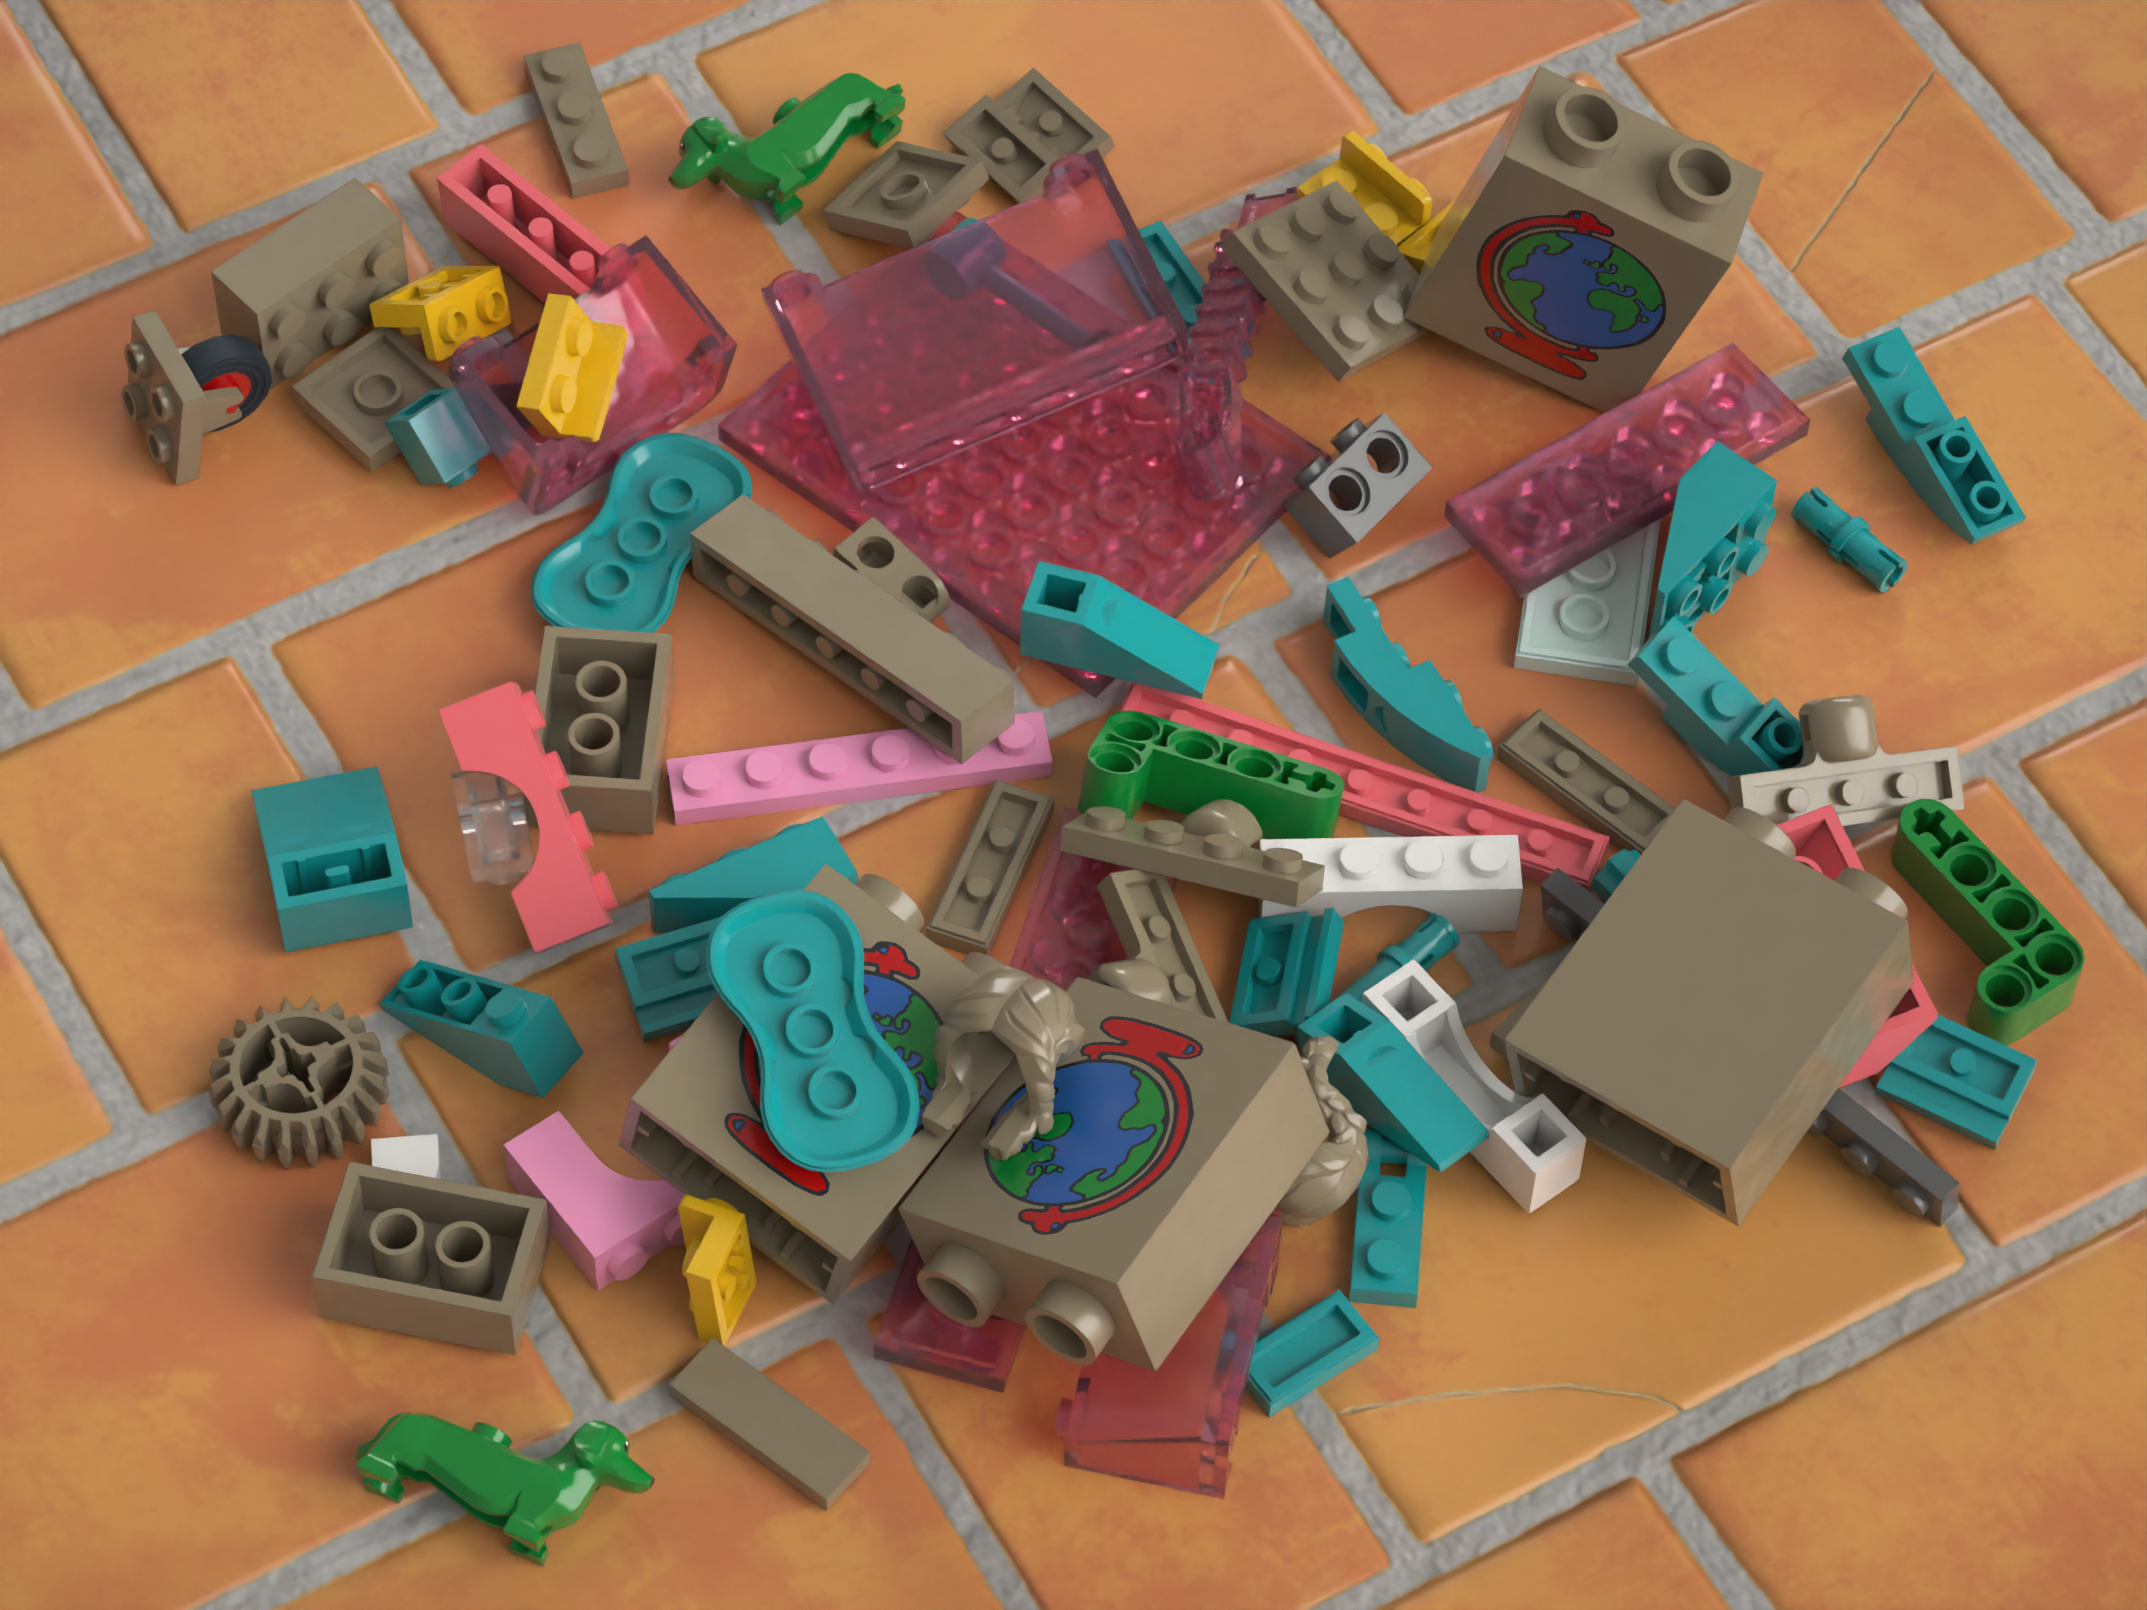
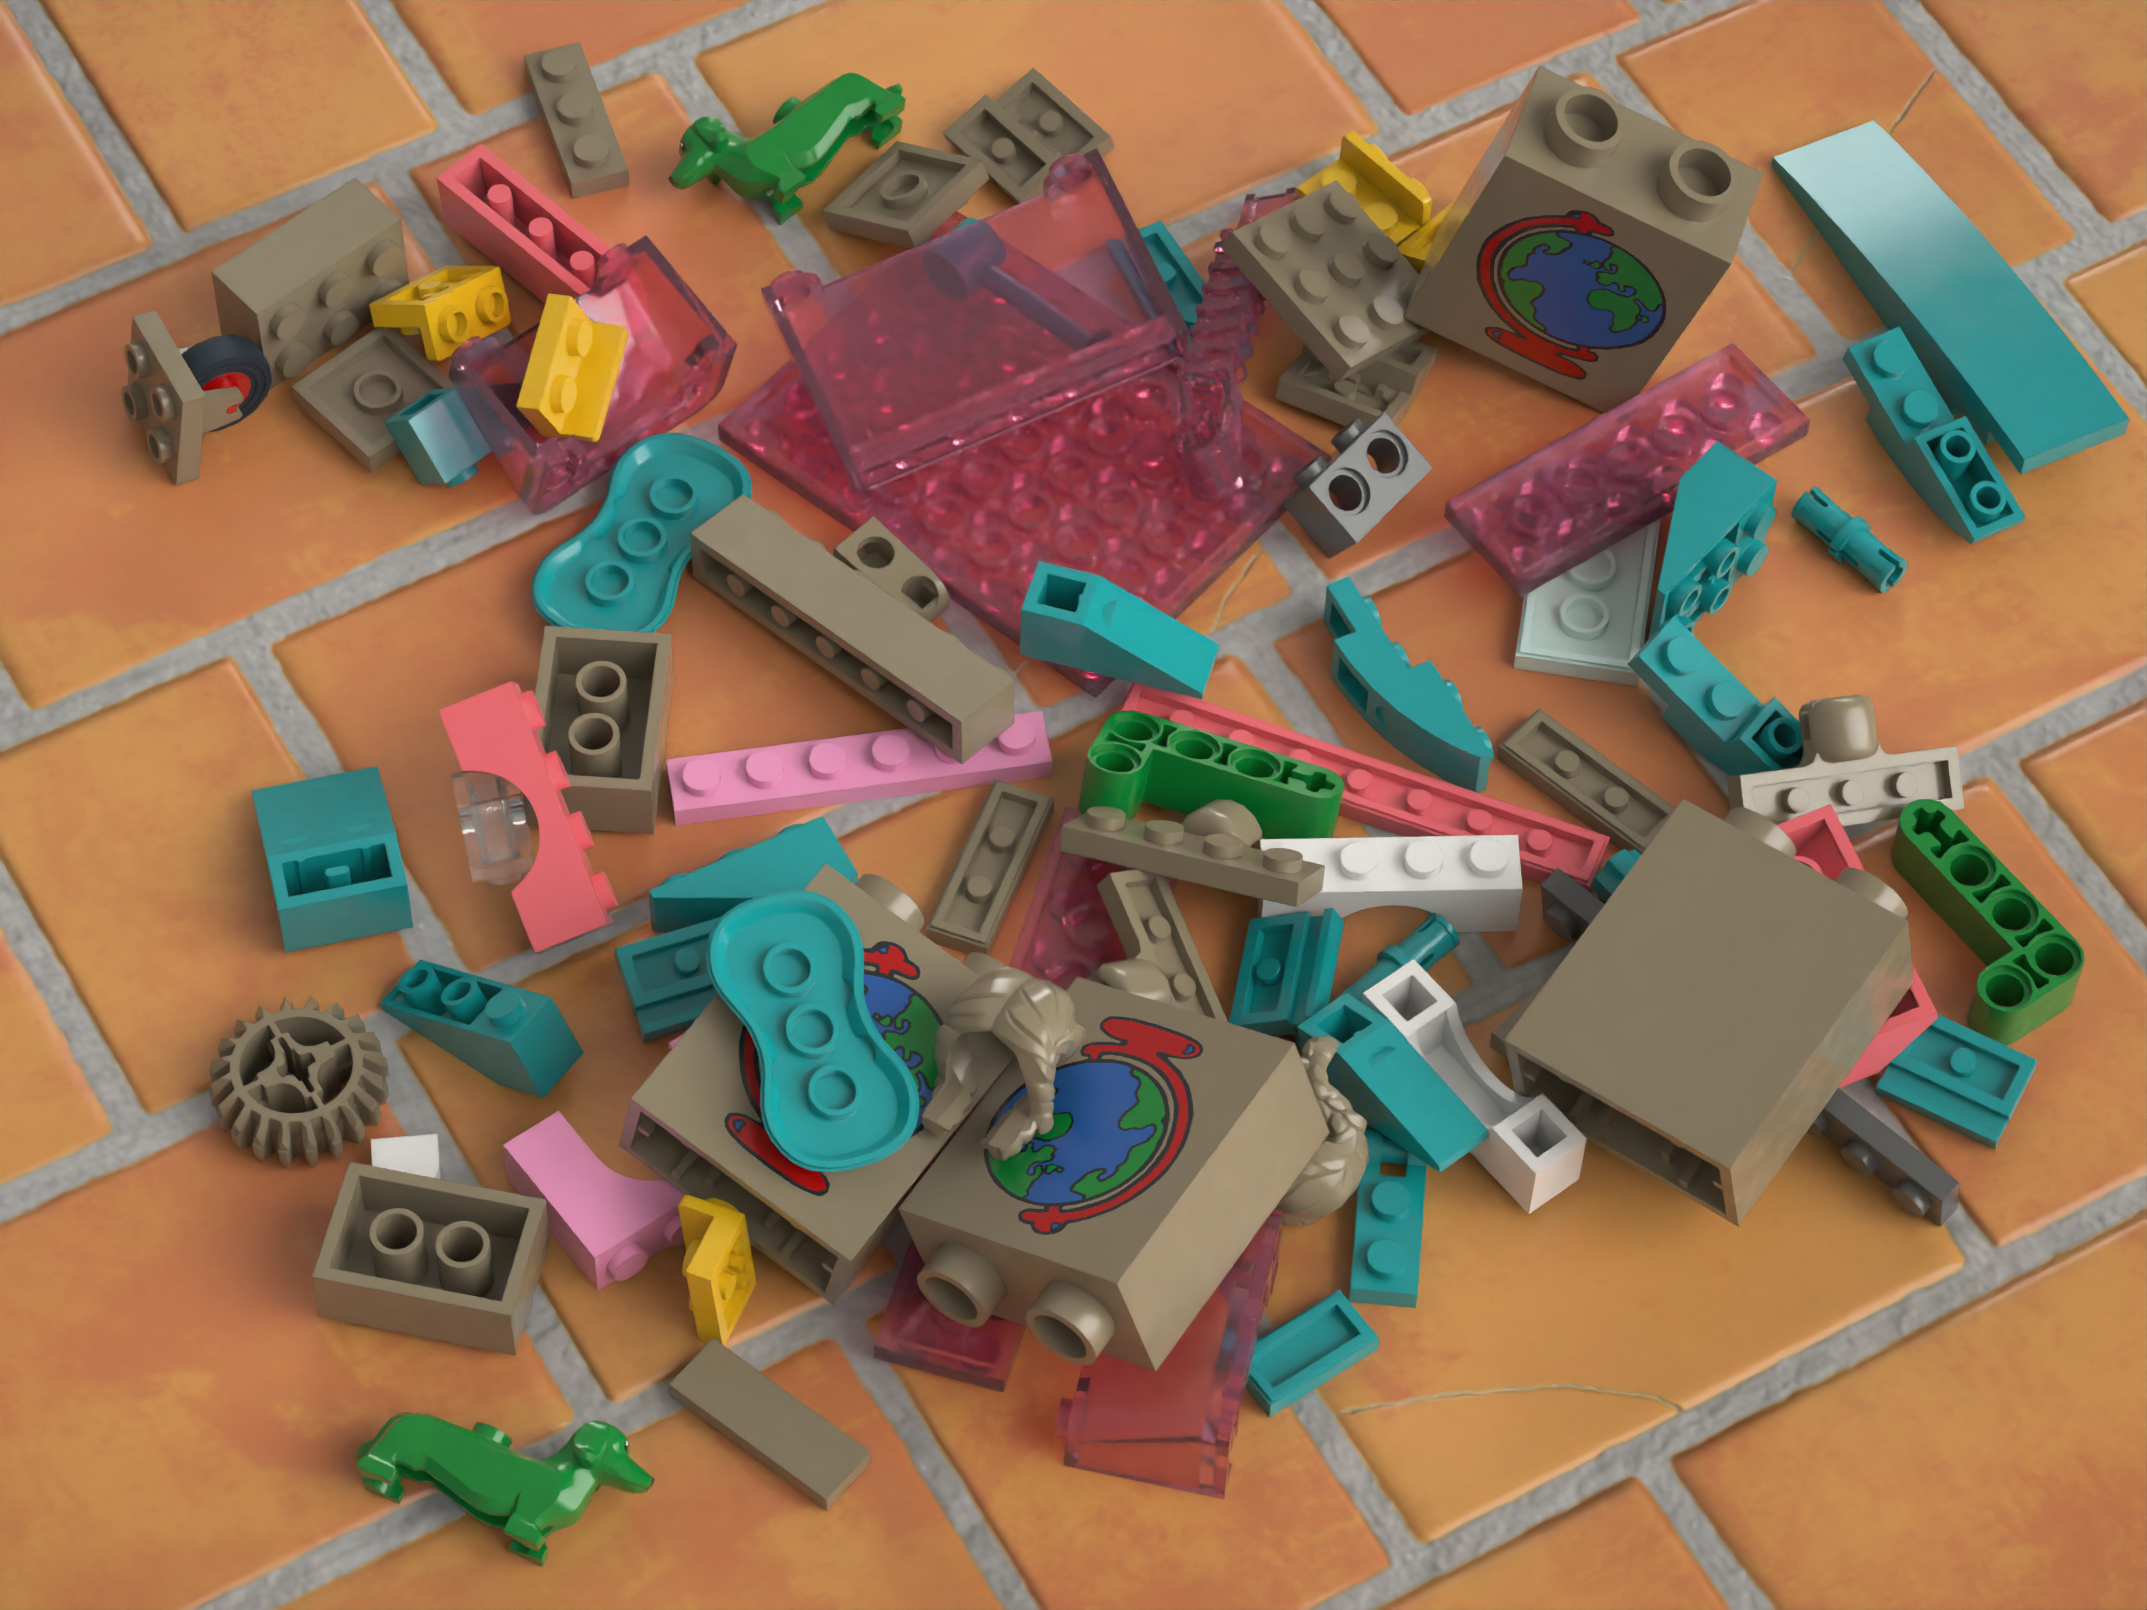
(1379, 388): none -> dark tan slope
(1953, 297): none -> teal slope

